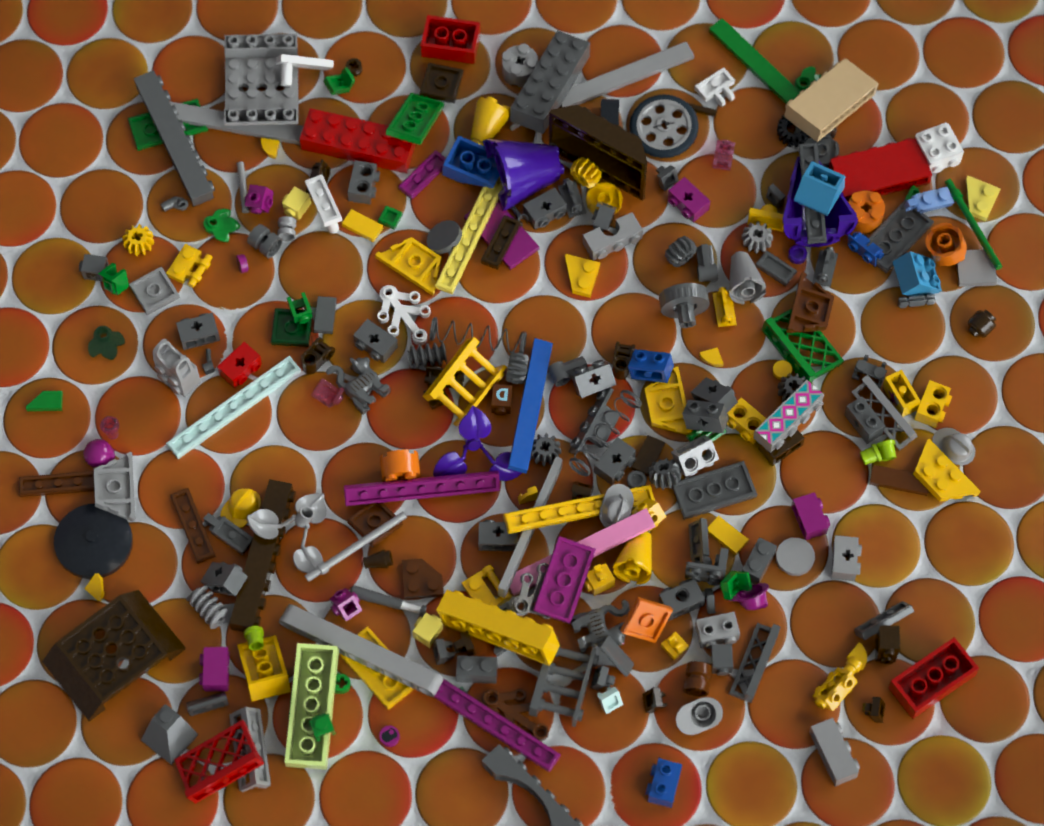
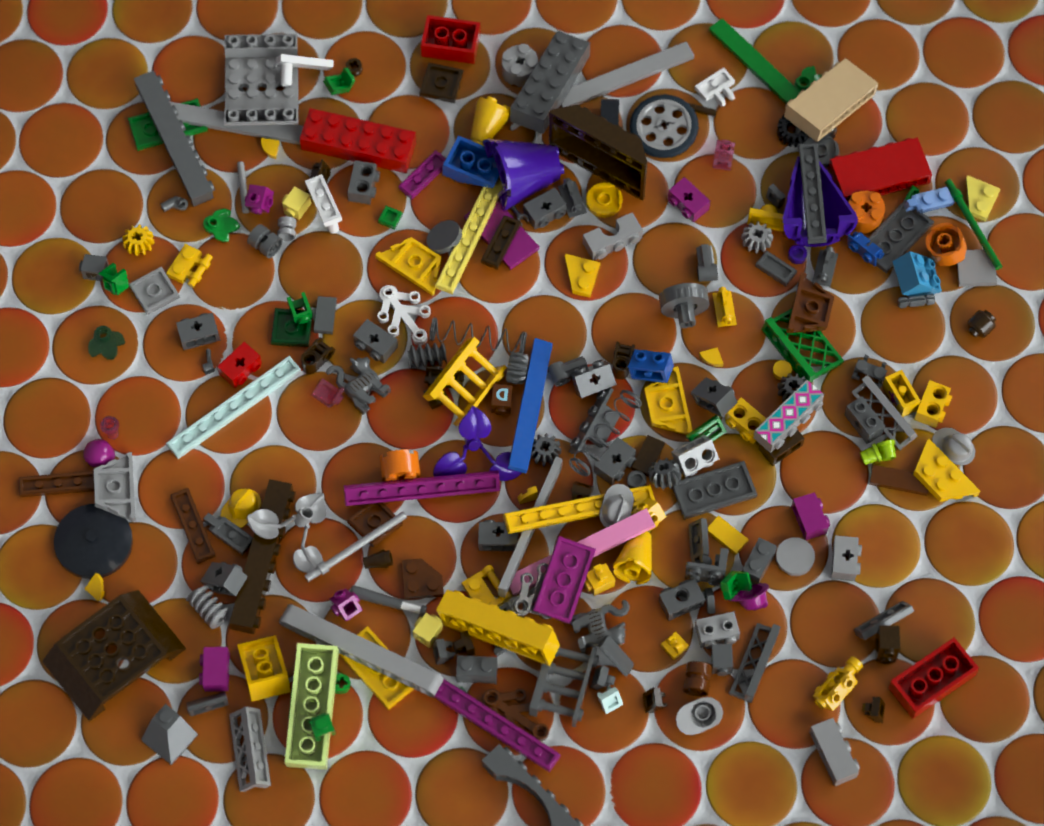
(47, 402): green tile -> none
(175, 368): light grey brick -> none
(224, 776): red fence -> none
(242, 263): magenta tile -> none
(254, 637): lime piece -> none
(362, 225): yellow tile -> none
(389, 736): magenta tile -> none
(415, 118): green tile -> none
(585, 172): yellow gear -> none
(603, 216): dark grey brick -> none
(646, 620): orange tile -> none
(664, 783): blue brick -> none
(667, 177): dark grey tile -> none
(680, 251): dark grey gear -> none
(705, 416): dark grey brick -> none
(745, 279): light grey cone -> none
(820, 188): dark azure slope -> none
(860, 653): yellow tile -> none
(940, 147): white bracket -> none

